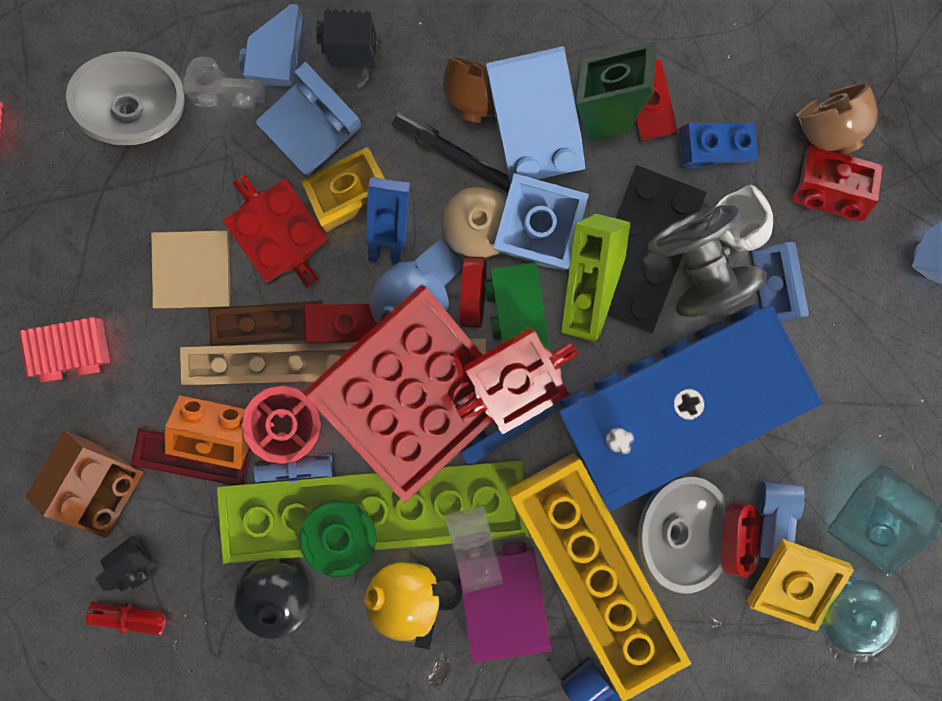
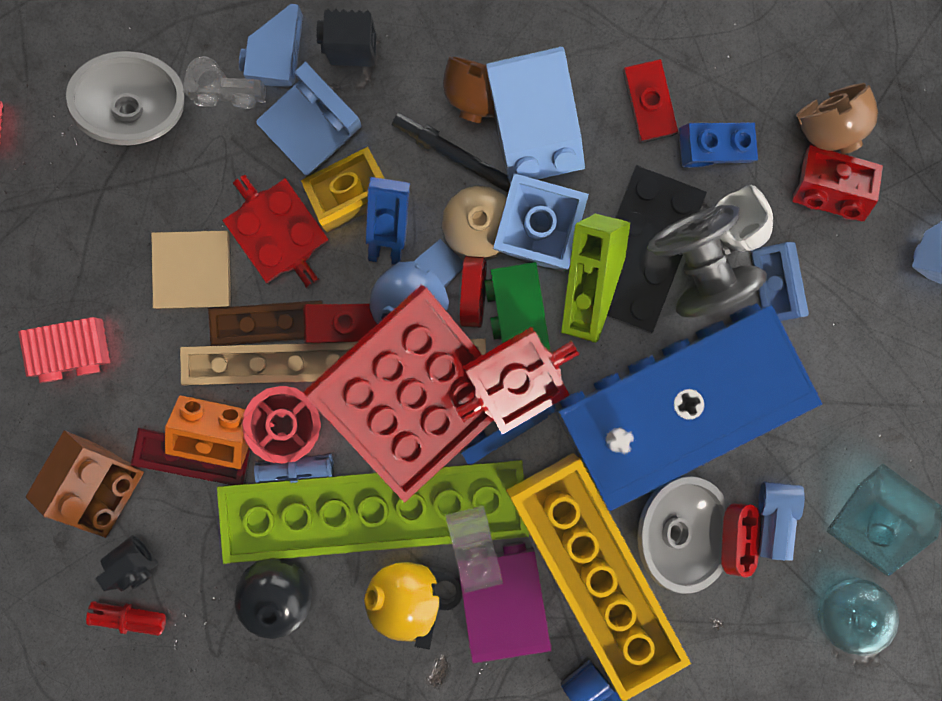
(338, 538): green tile -> none
(615, 90): dark green slope -> none
(799, 585): yellow tile -> none

